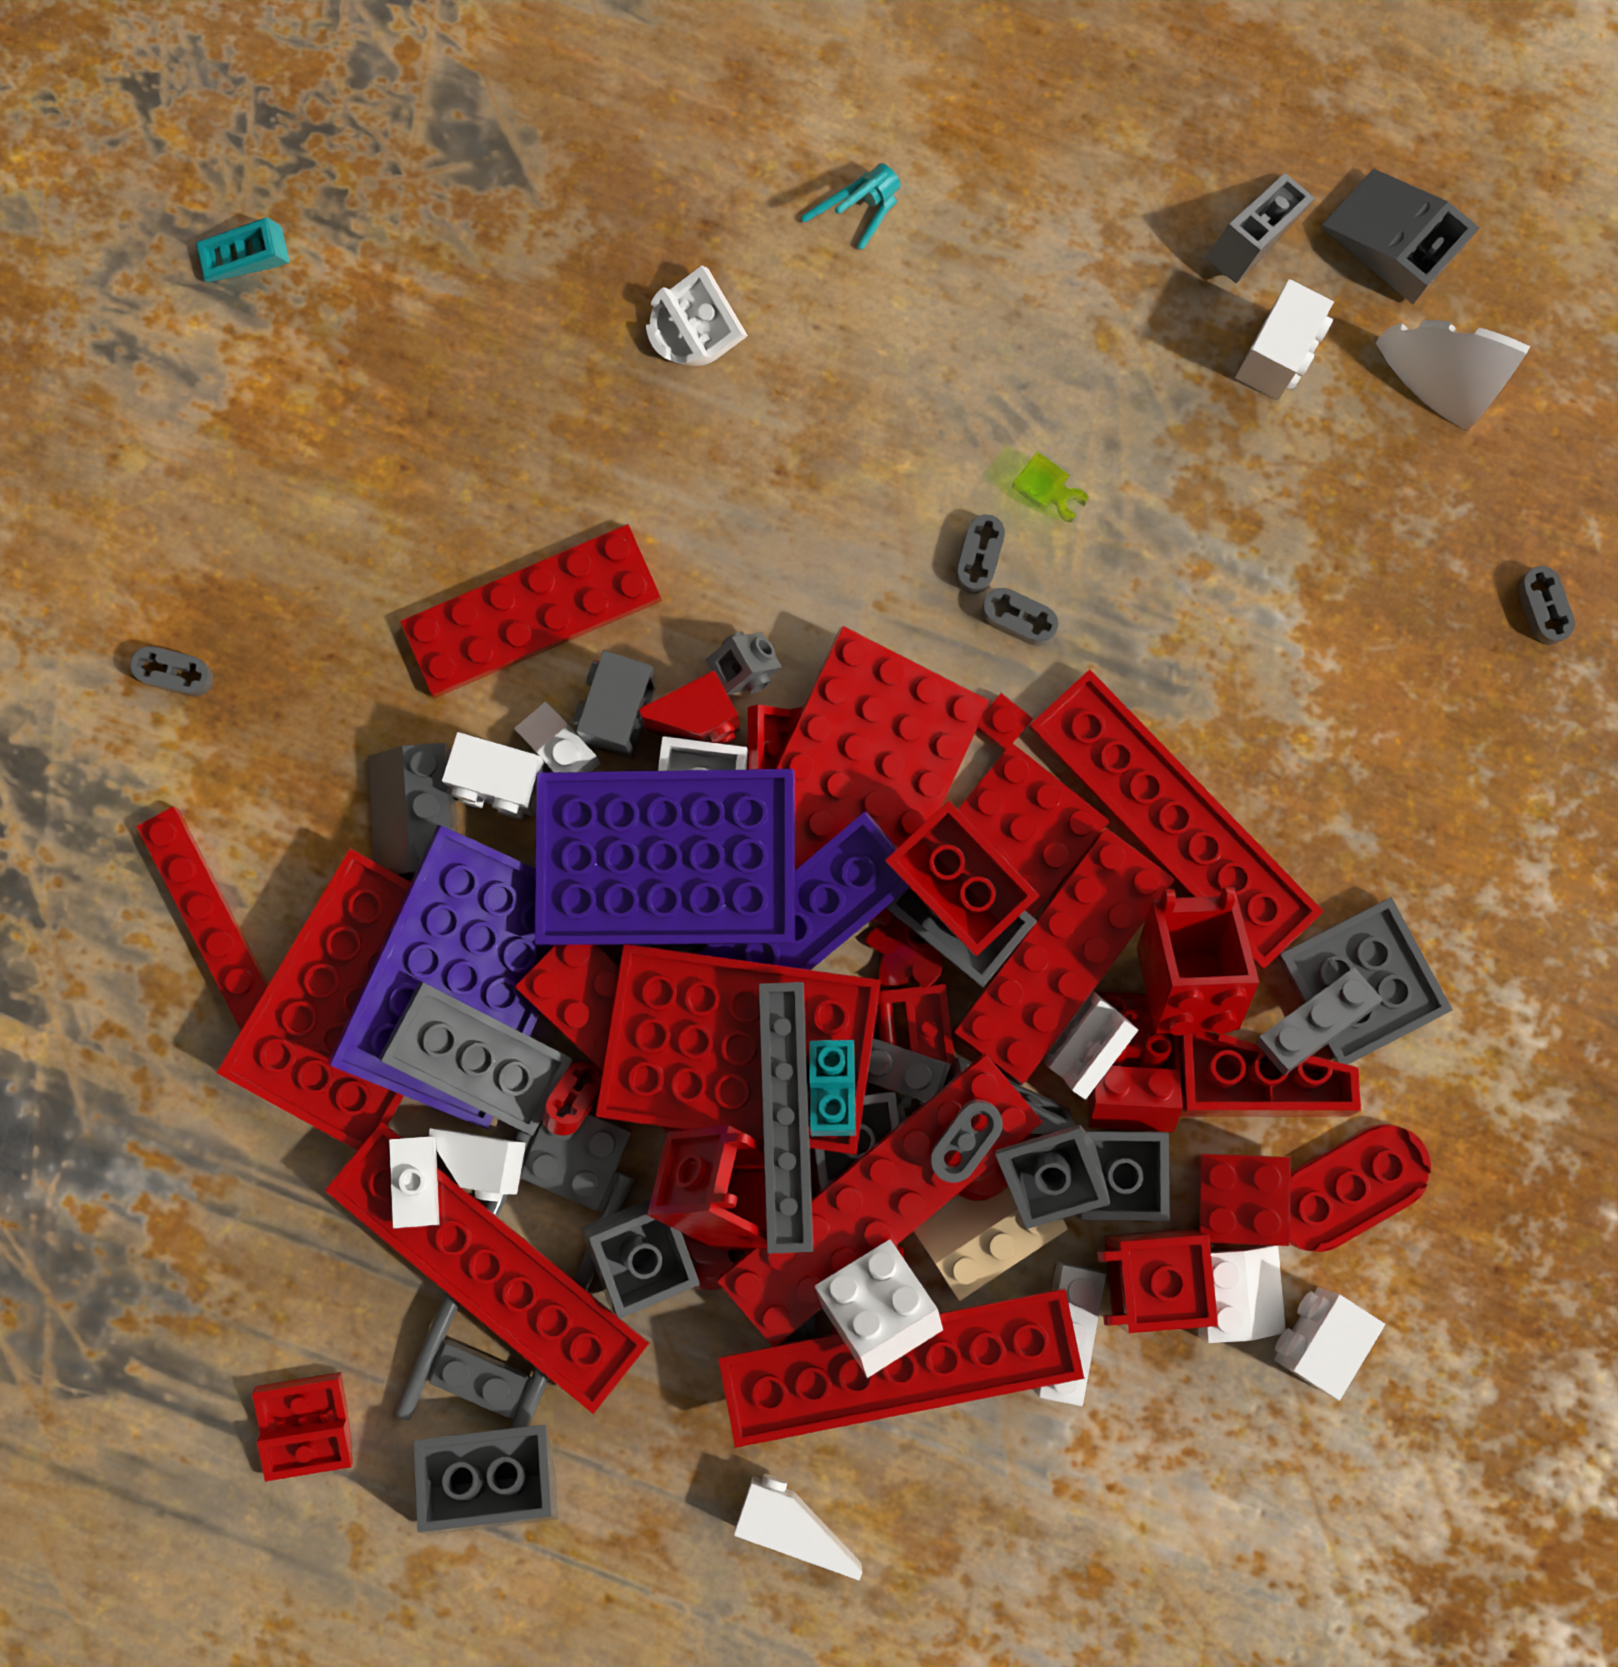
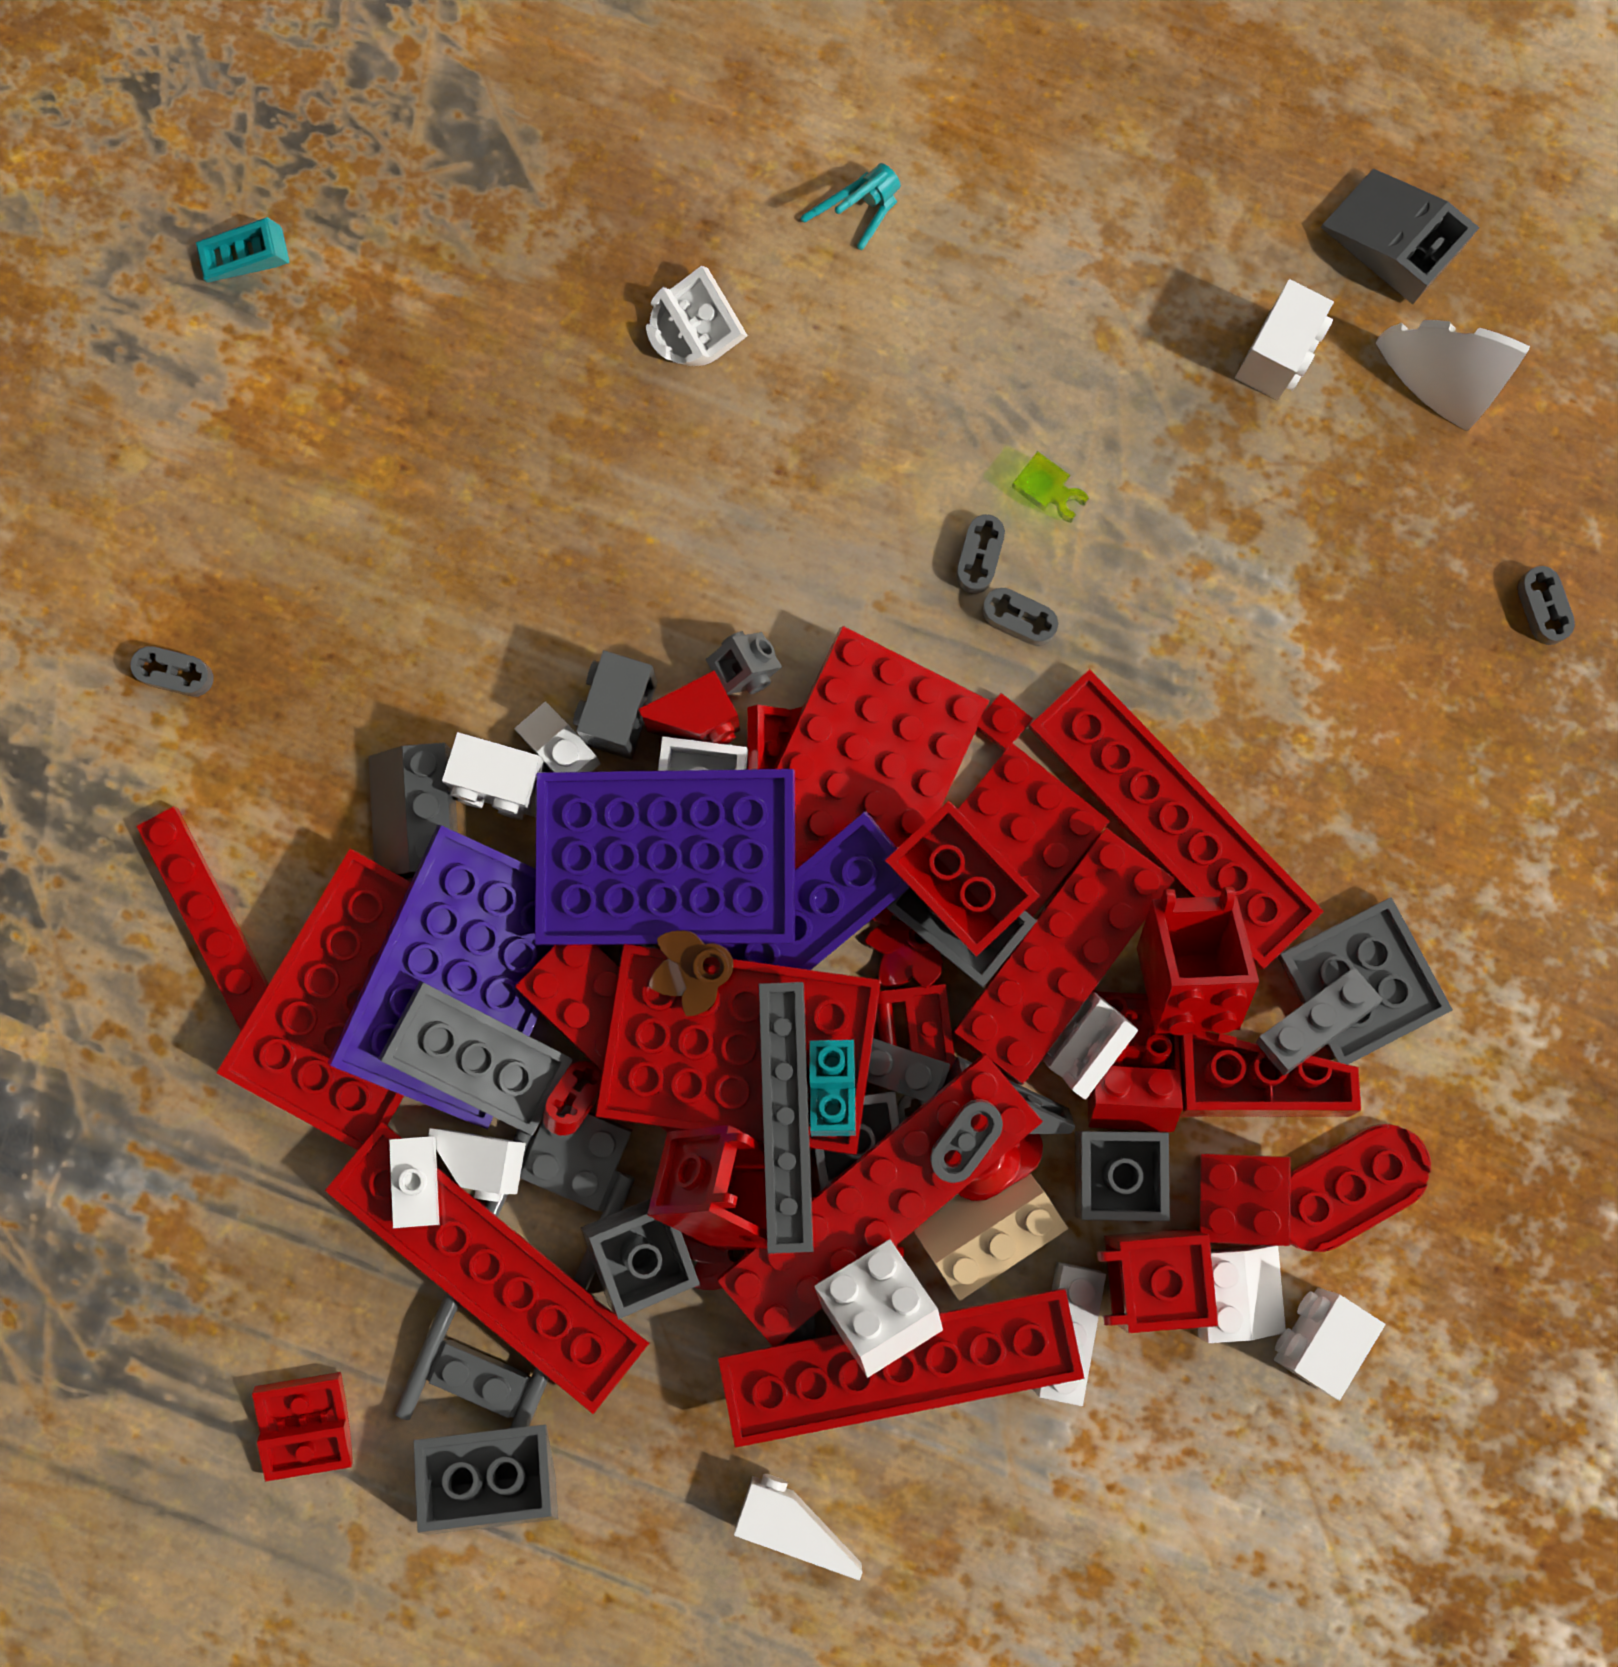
(530, 611): red plate -> none
(685, 973): none -> reddish brown plate
(1054, 1176): dark grey slope -> none
(1259, 228): dark grey slope -> none

